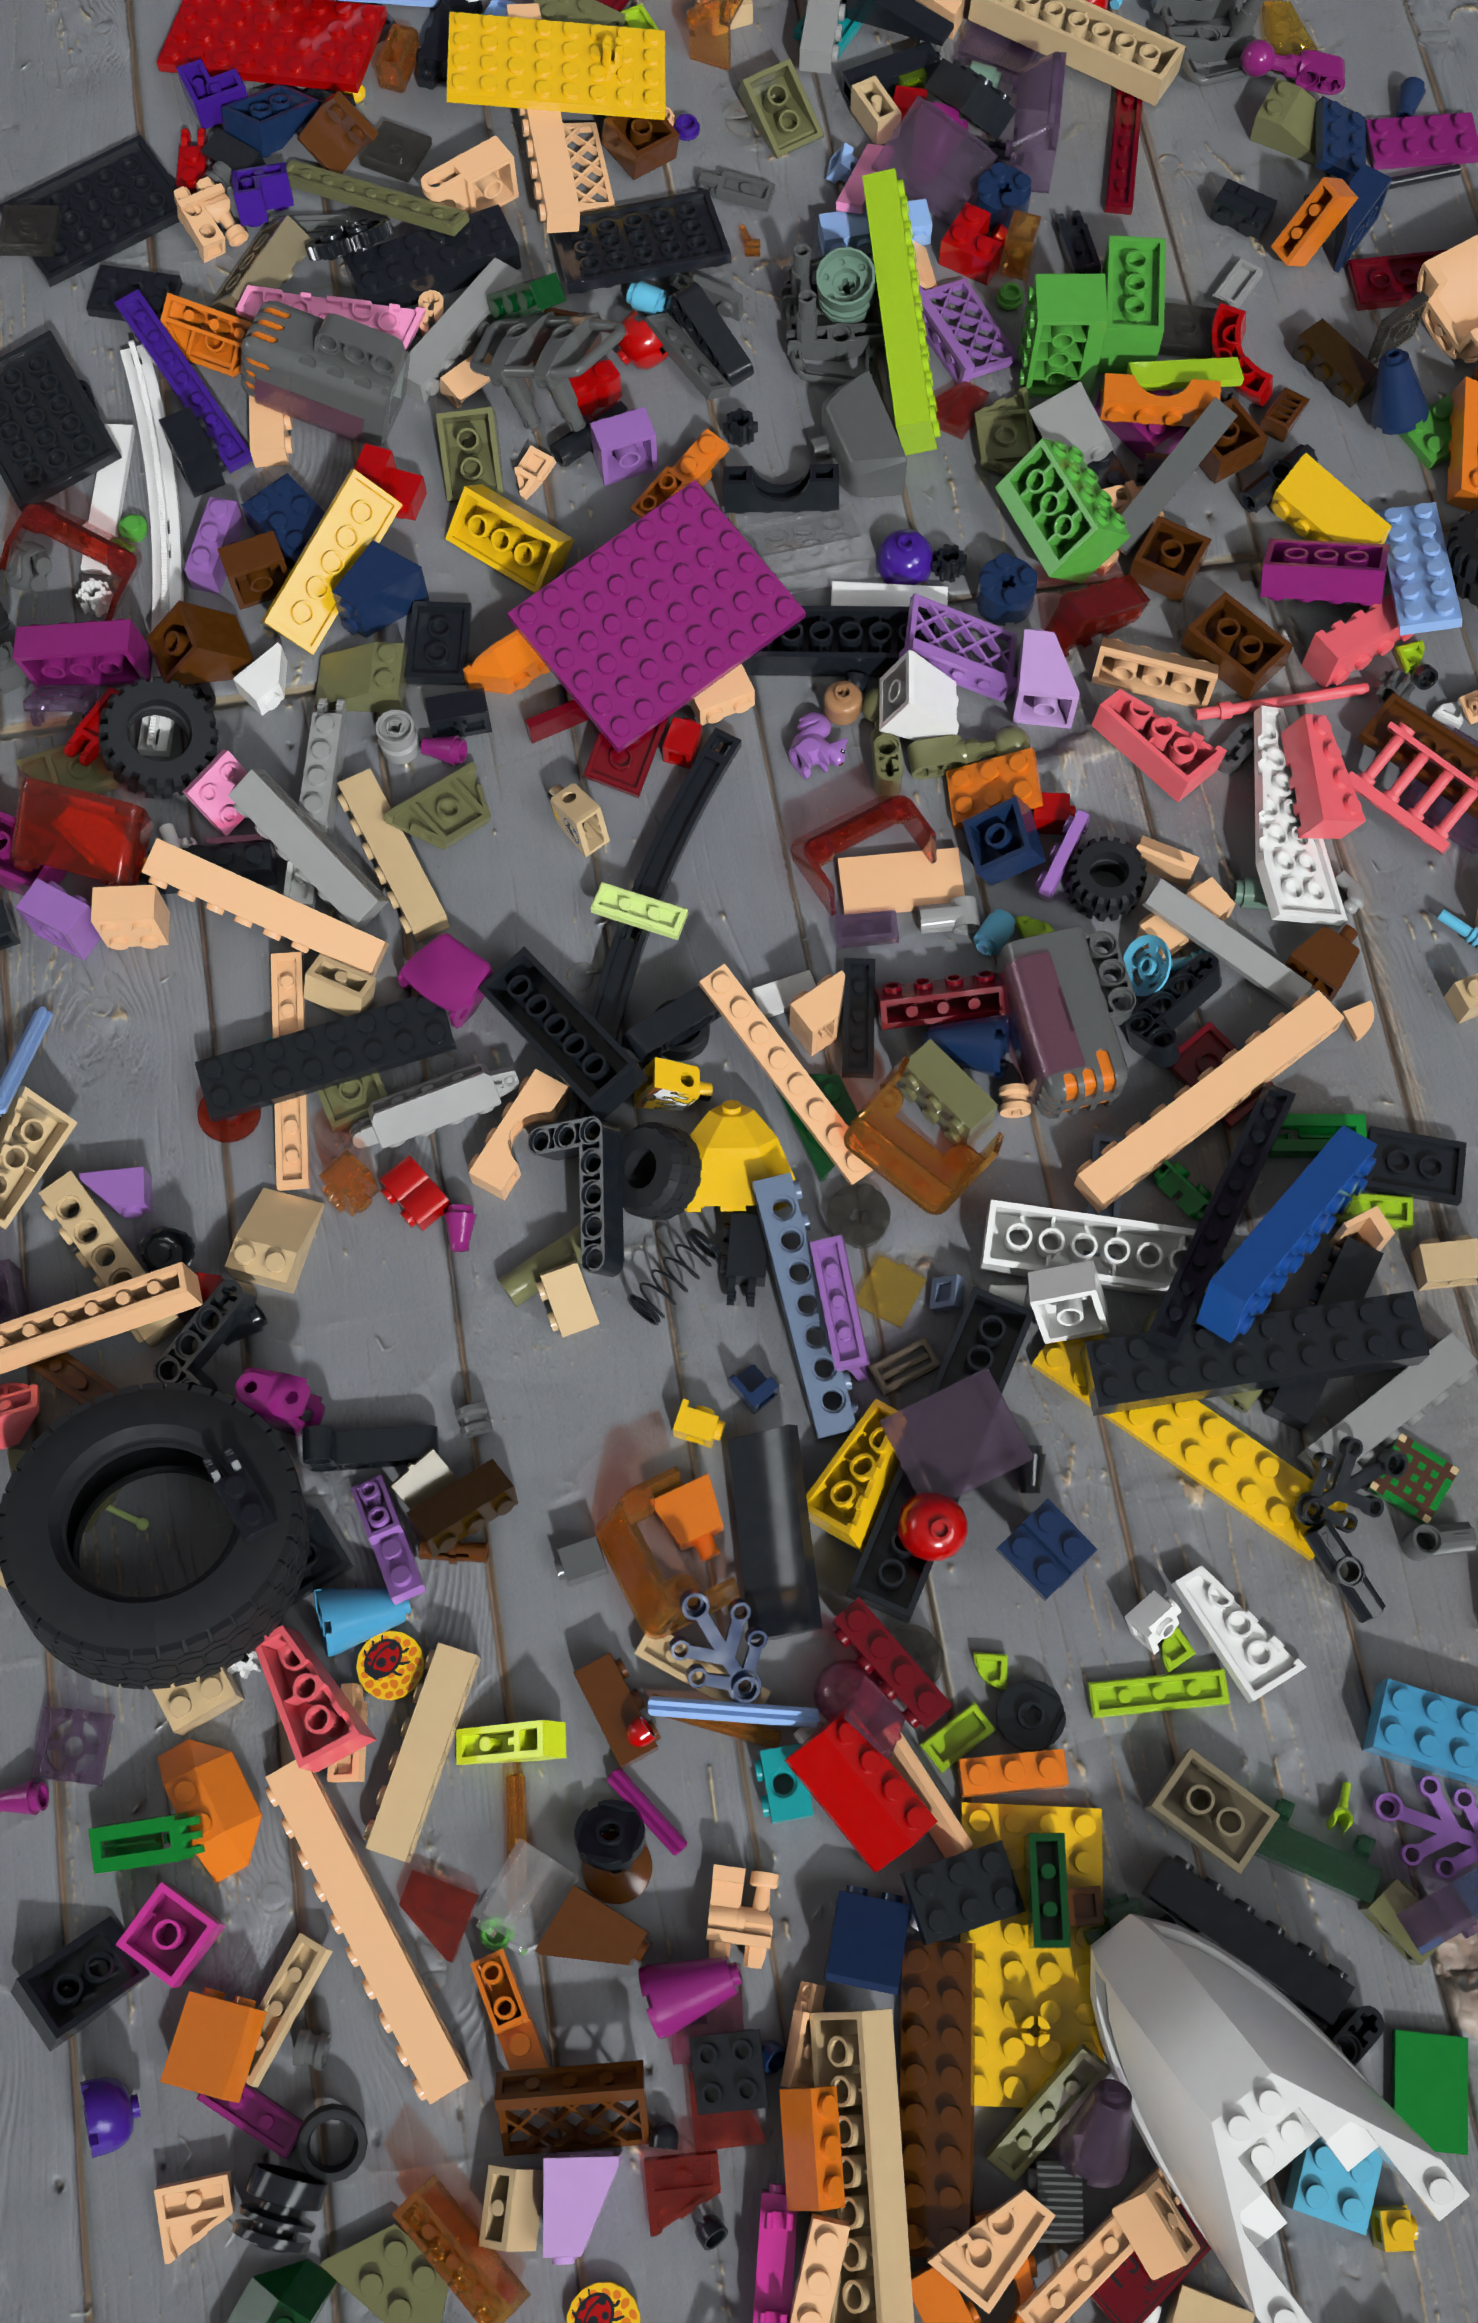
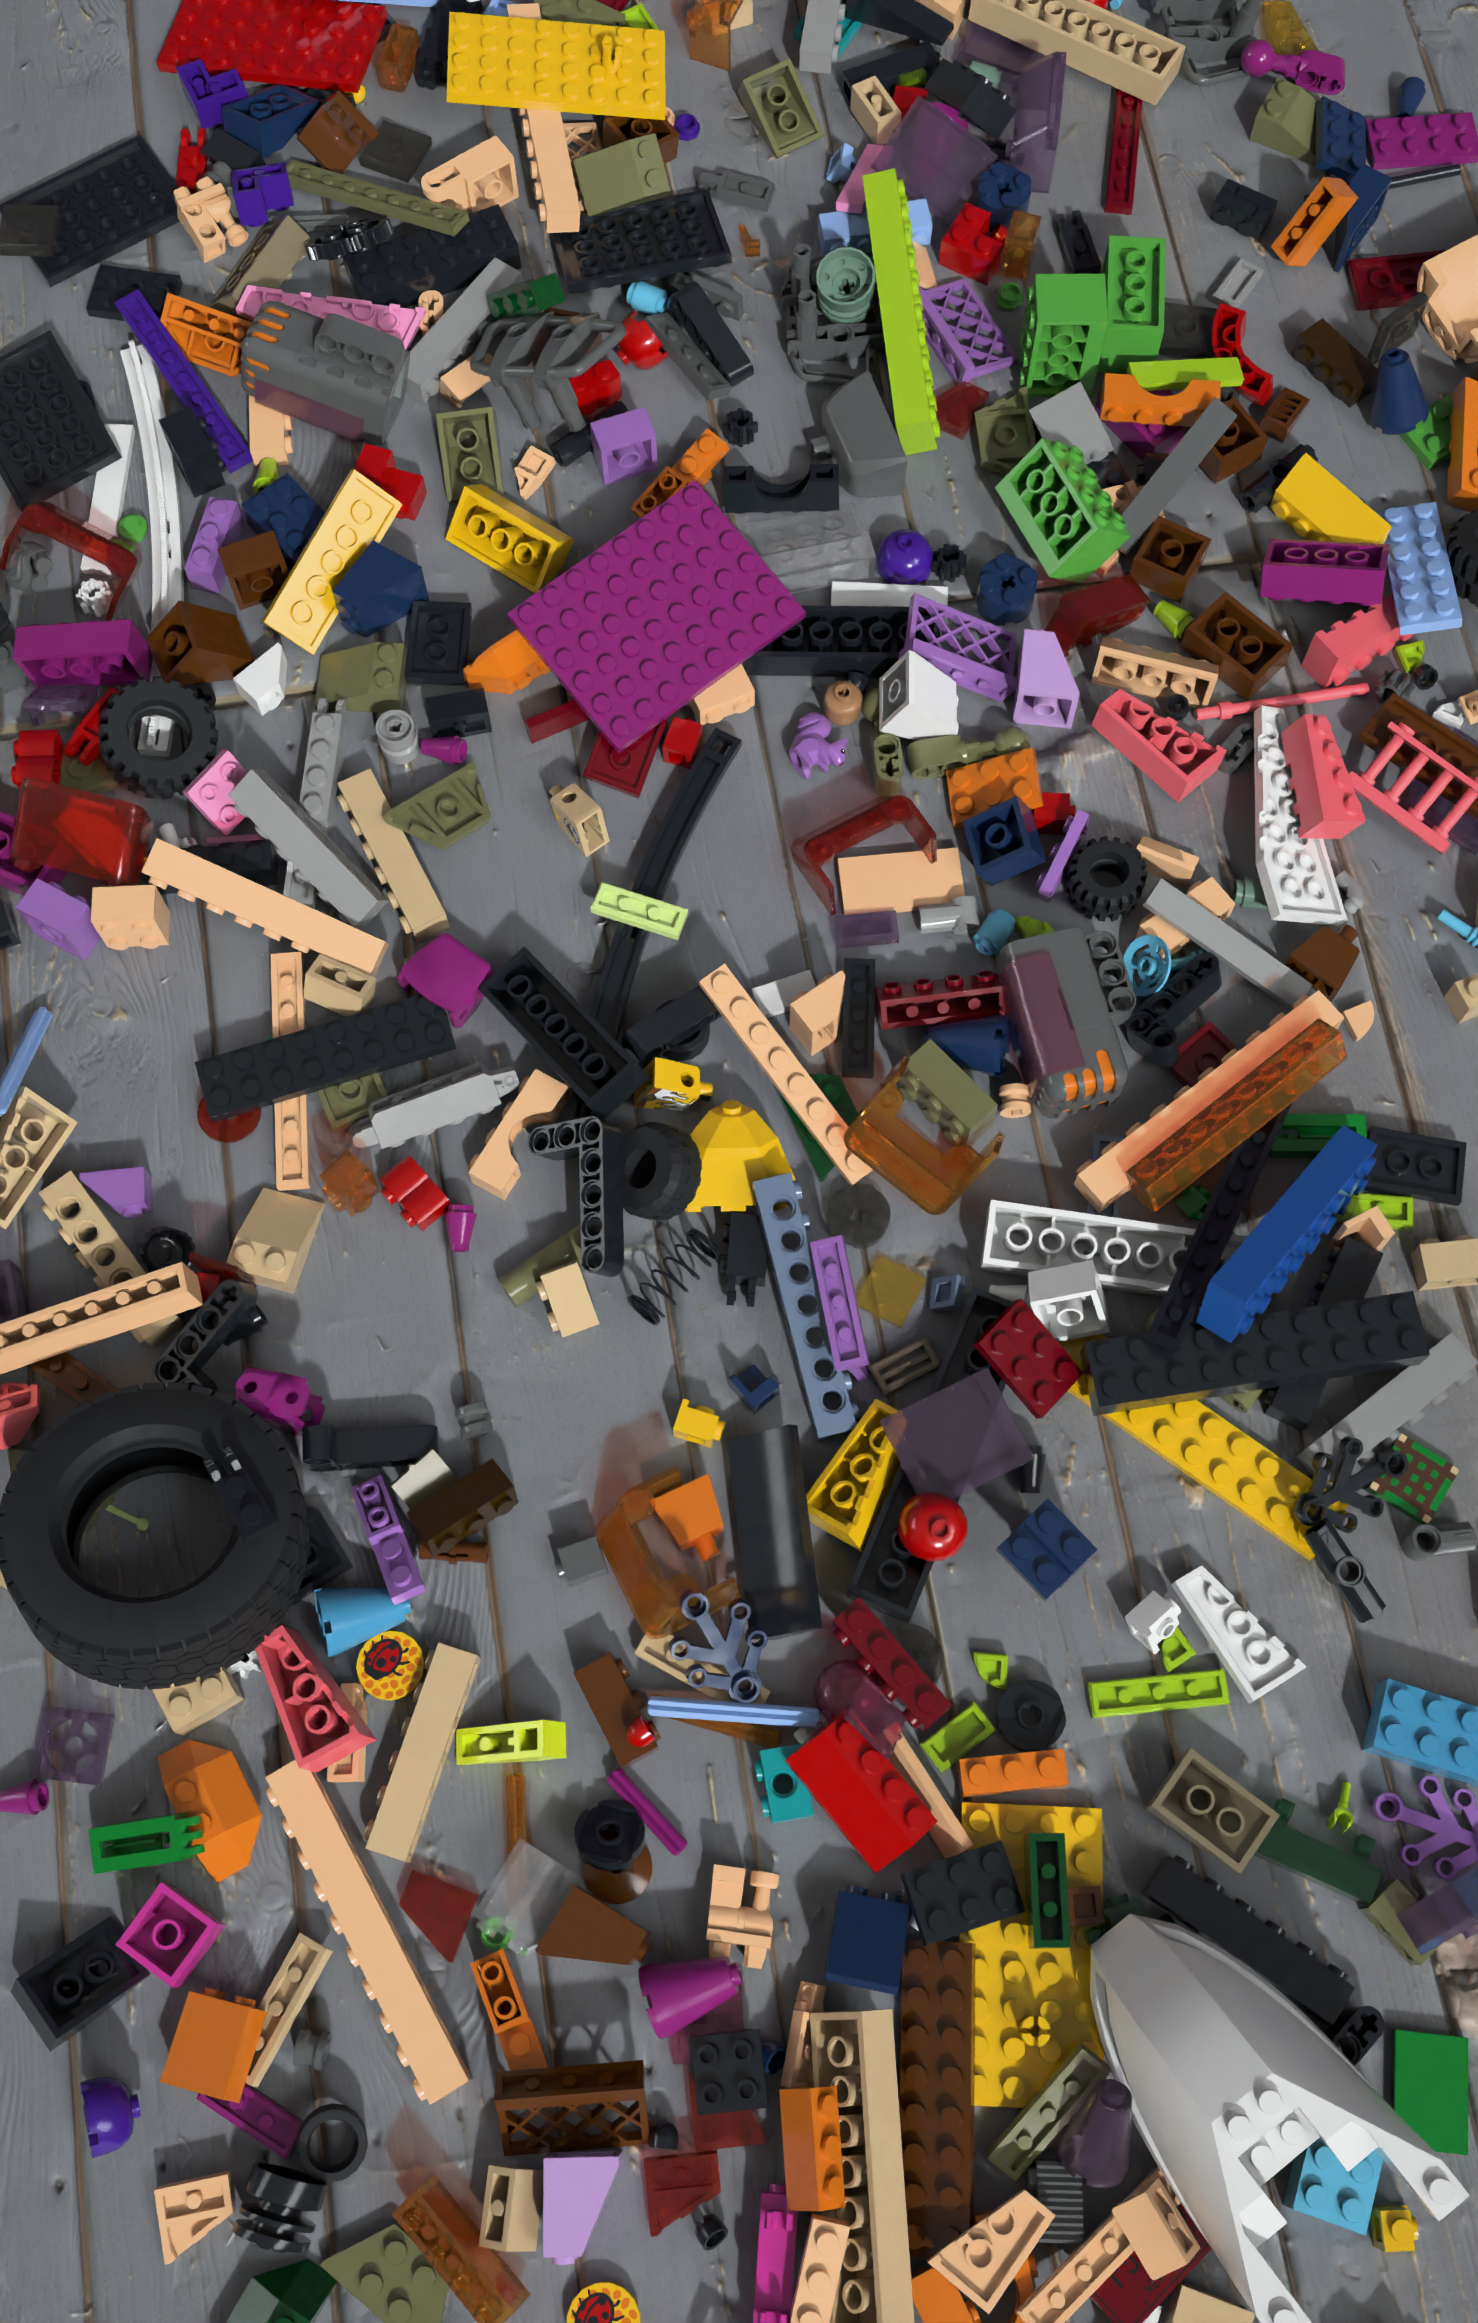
(38, 756): none -> red brick
(213, 1266): none -> clear red piece
(266, 474): none -> lime cone
(622, 175): none -> olive slope
(1028, 1358): none -> dark red plate
(1170, 707): none -> black hinge
(1173, 618): none -> lime cone
(1236, 1114): none -> clear orange brick

